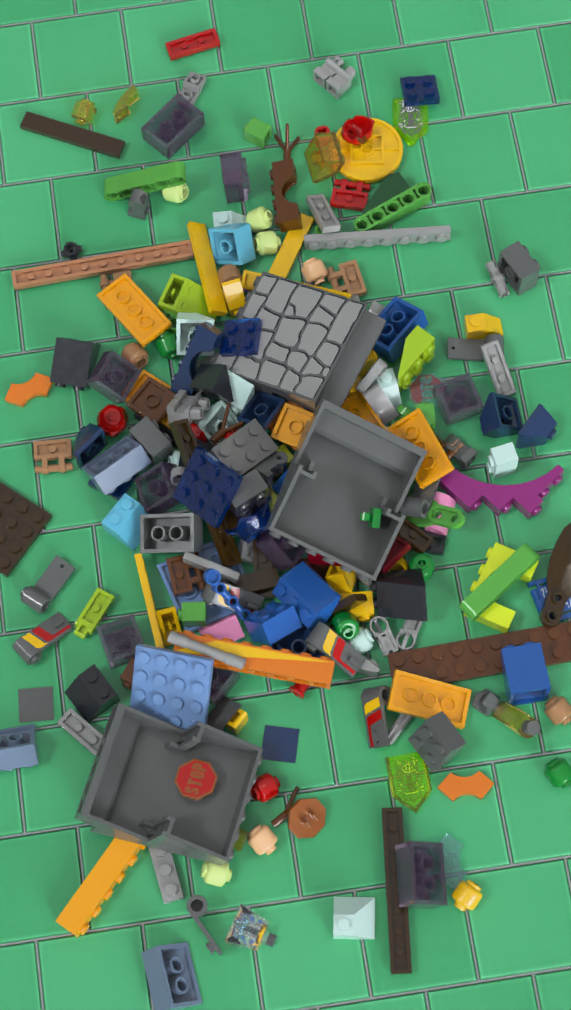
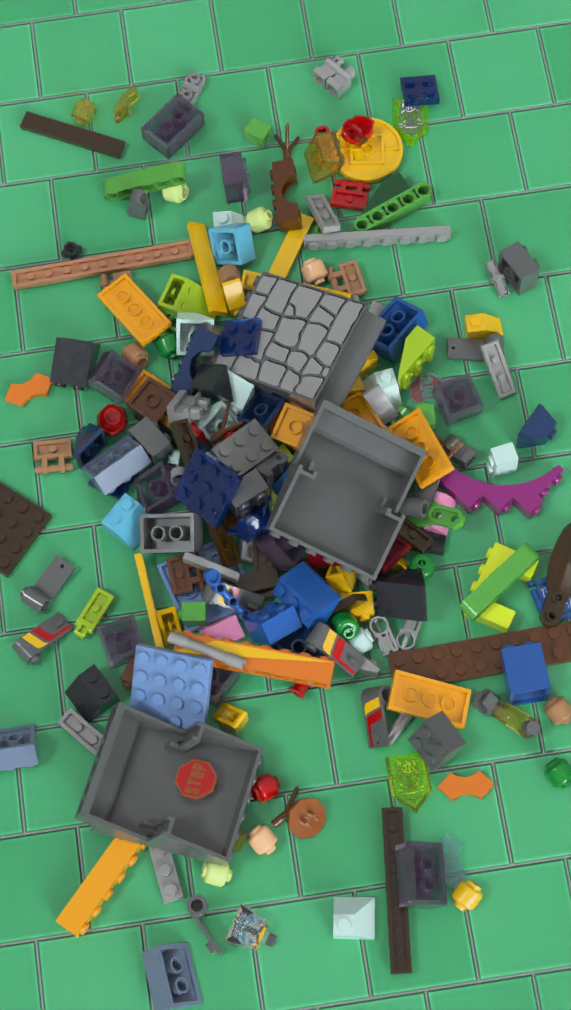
(36, 704): dark grey sticker -> none
(192, 44): red plate -> none
(223, 713): dark grey sticker -> none
(266, 243): yellowish green head -> none
(280, 743): dark blue sticker -> none
(371, 375): light grey piece -> none
(372, 517): green tile -> none
(500, 416): dark blue slope -> none

